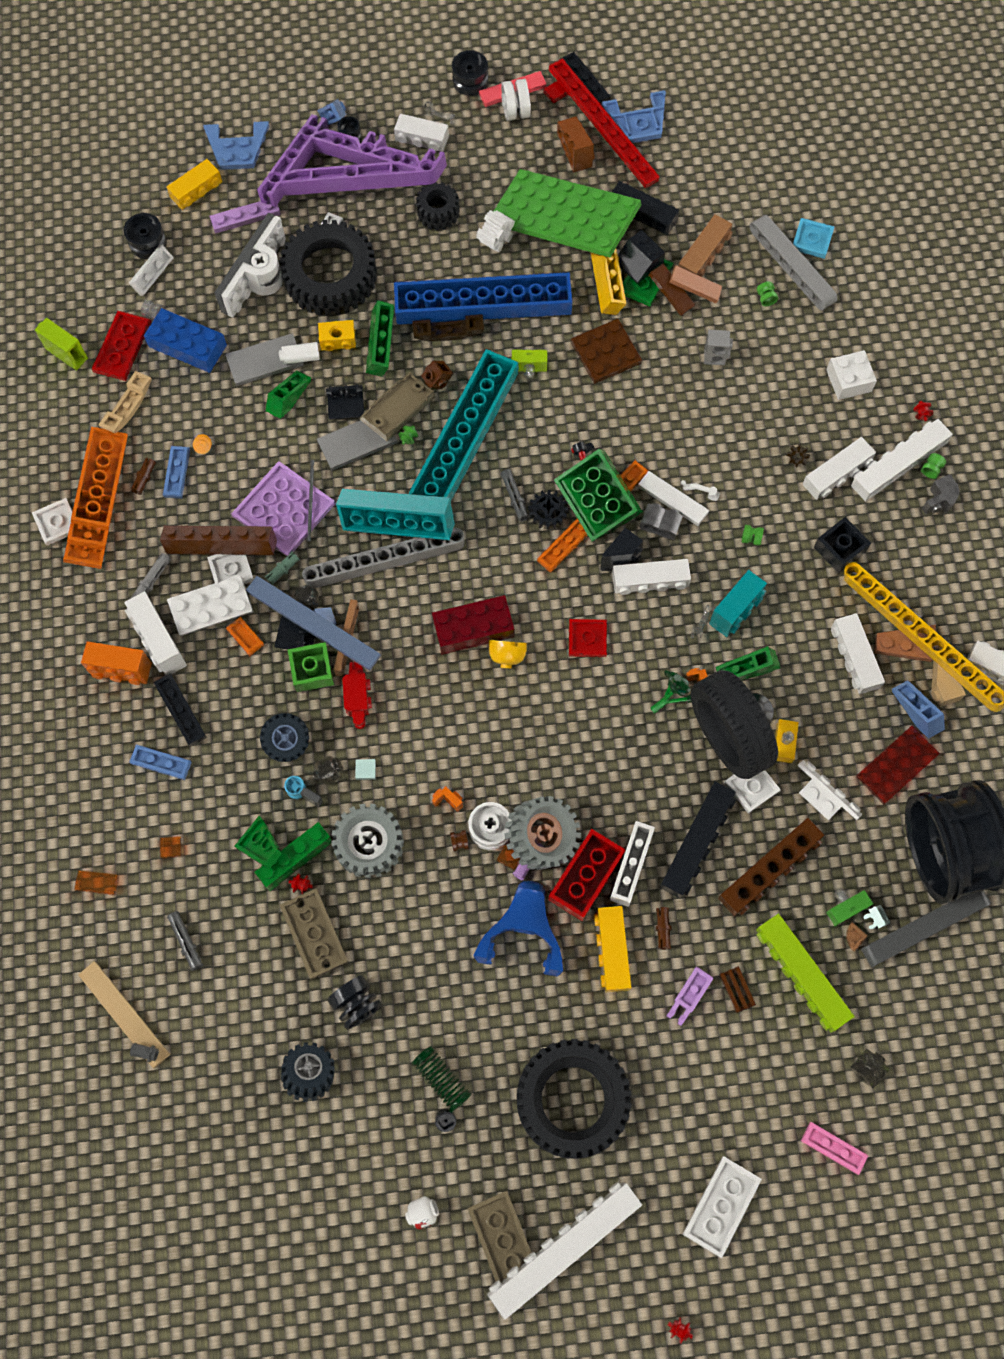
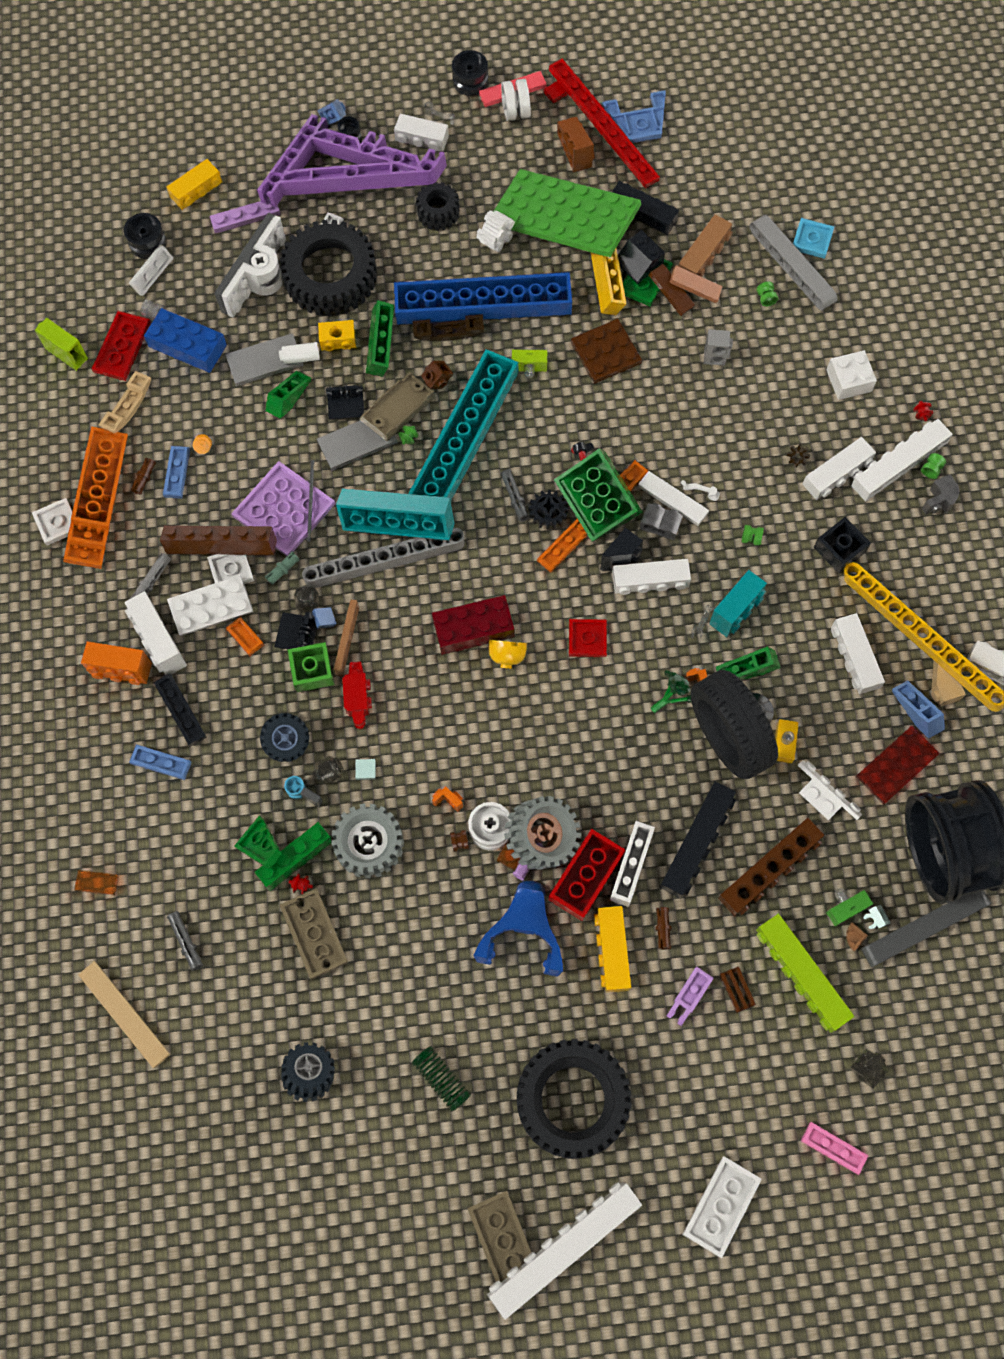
(145, 1052): dark grey pin -> none
(170, 847): clear orange tile -> none
(239, 151): medium blue wing -> none
(313, 623): sand blue tile -> none
(353, 999): black wheel -> none
(422, 1212): white head -> none
(445, 1120): black tile -> none
(586, 77): black tile -> none
(680, 1330): red wheel -> none
(753, 791): white plate -> none
(899, 645): nougat wing -> none

